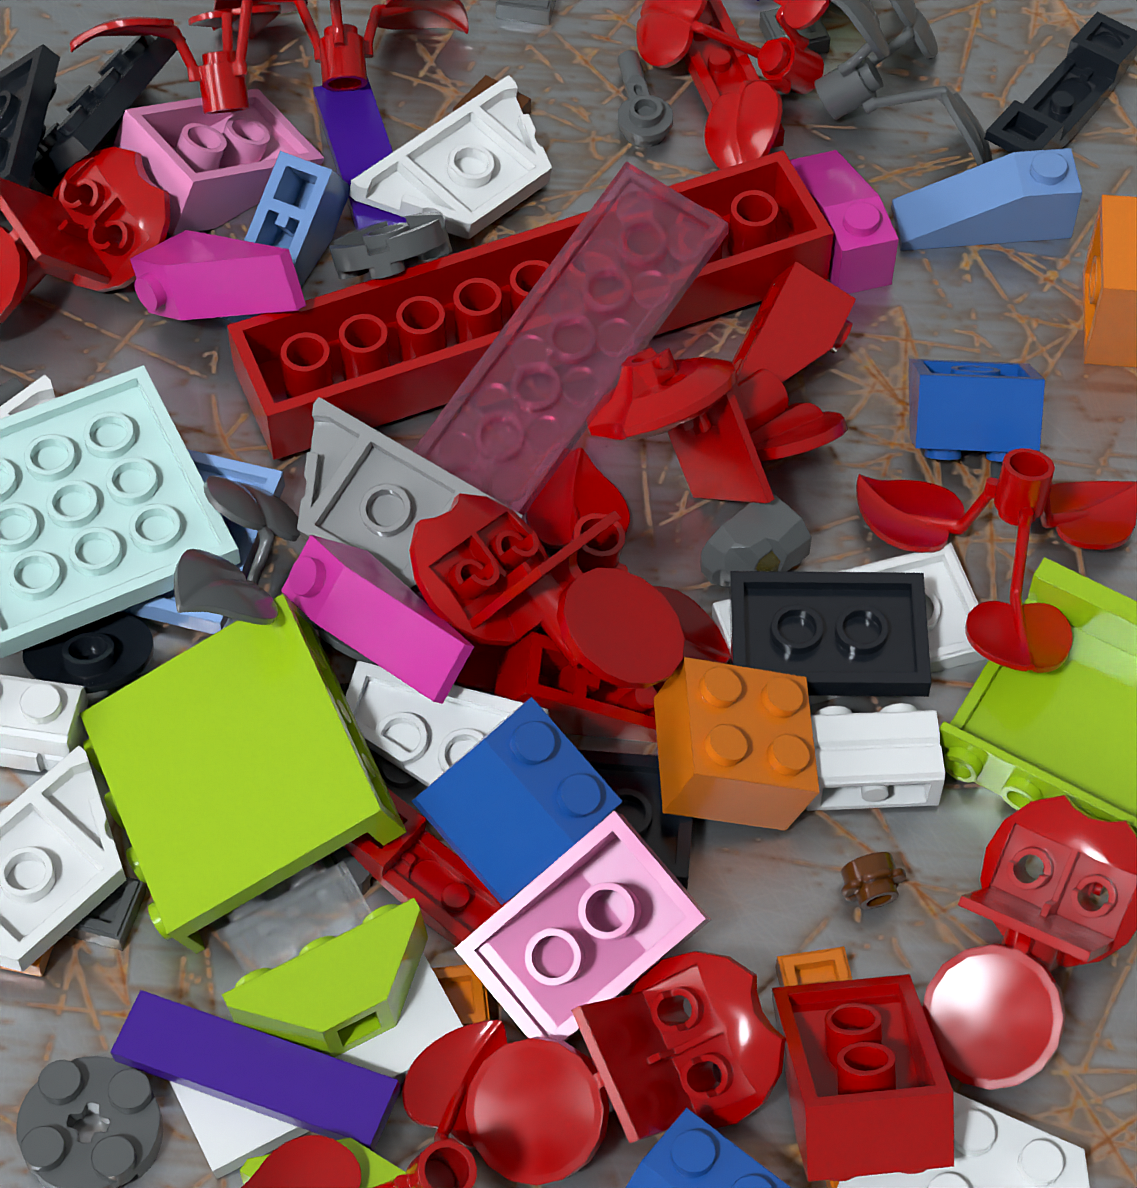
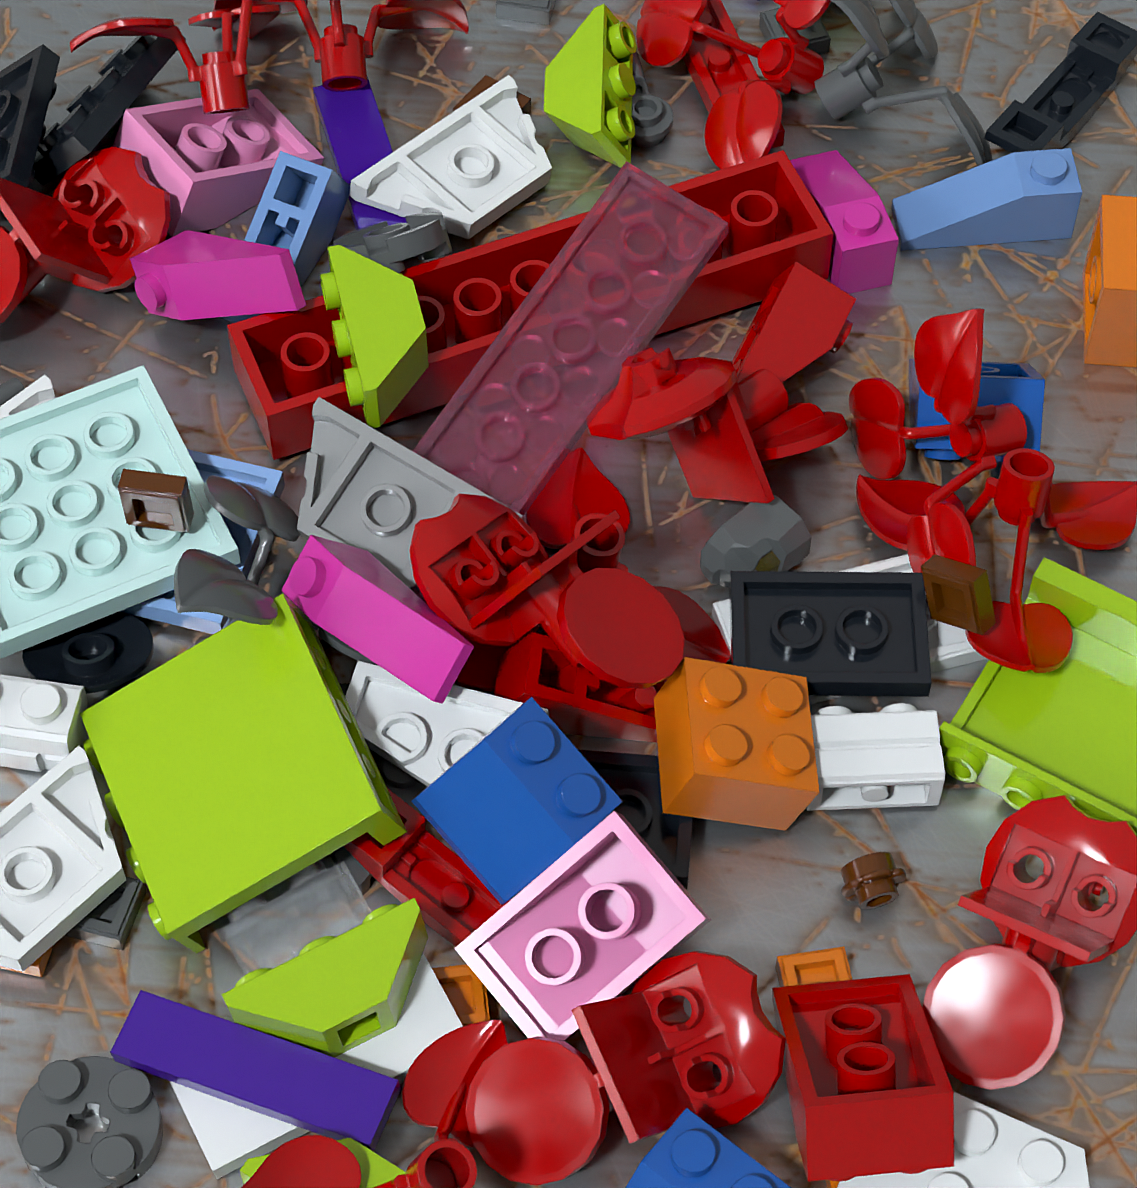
(156, 500): none -> reddish brown tile
(378, 330): none -> lime slope
(593, 87): none -> lime slope
(950, 371): none -> red plant
(958, 594): none -> reddish brown tile

